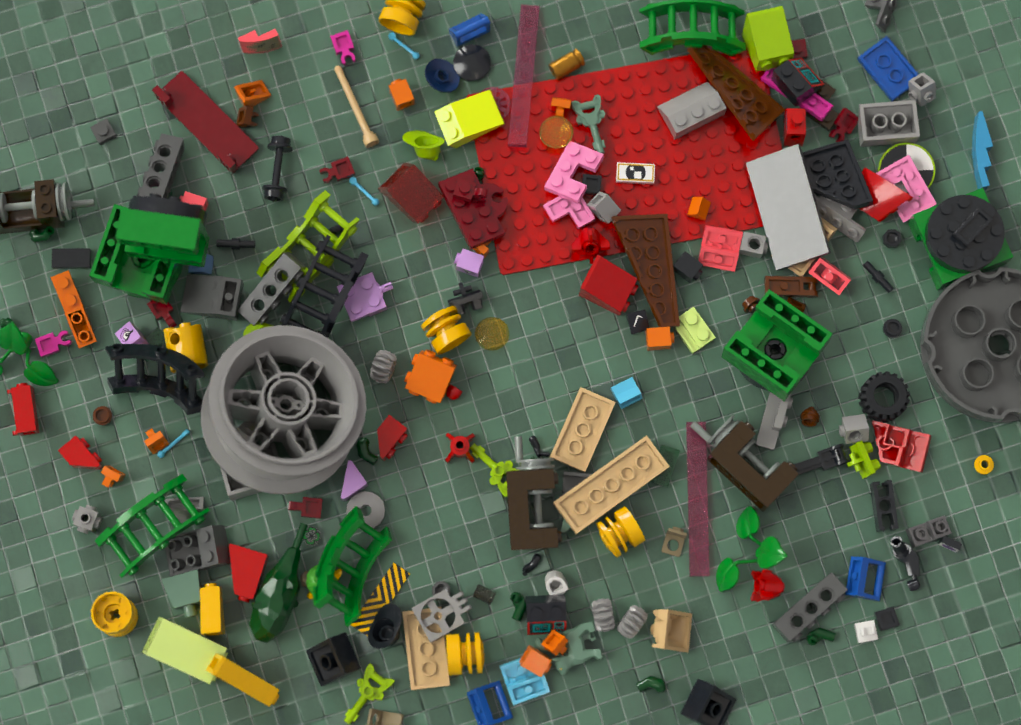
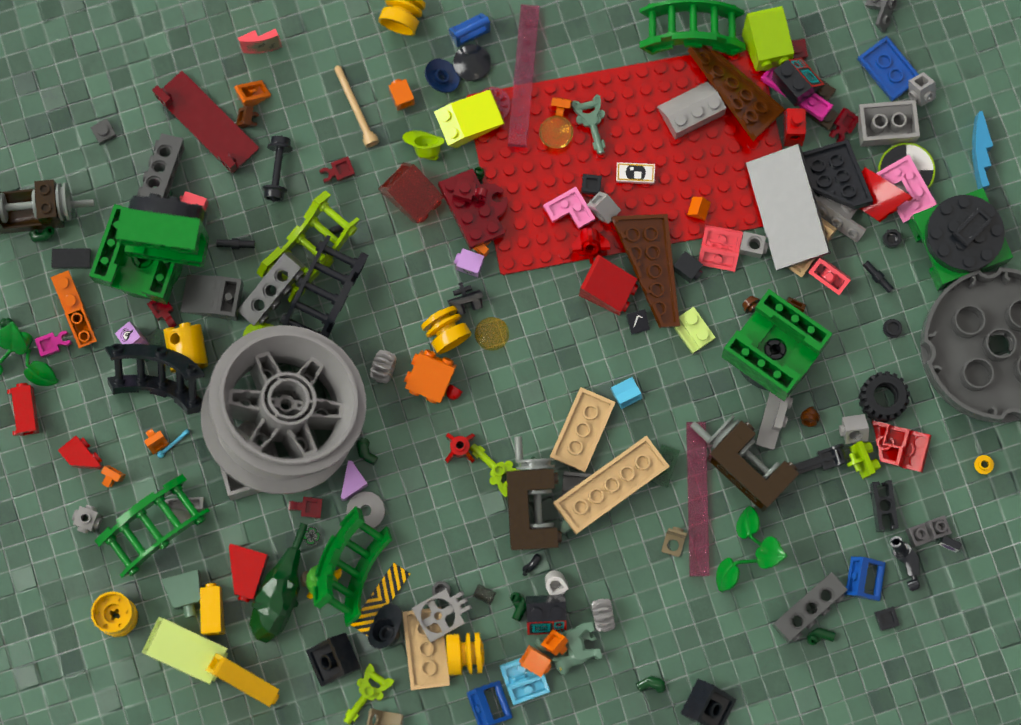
(102, 415): reddish brown plate -> none
(198, 550): dark grey slope -> none
(203, 270): medium blue slope -> none
(343, 45): dark pink plate -> none
(353, 181): medium azure hinge -> none
(365, 297): lavender plate -> none
(389, 435): red slope -> none
(392, 36): medium azure hinge -> none
(536, 446): black piece -> none
(561, 179): bright pink plate -> none
(566, 64): pearl gold piece -> none
(620, 532): yellow wheel -> none
(632, 621): light grey gear -> none
(659, 338): orange brick -> none
(672, 630): tan brick -> none
(766, 585): red brick -> none
(791, 286): reddish brown plate -> none
(866, 631): white tile -> none

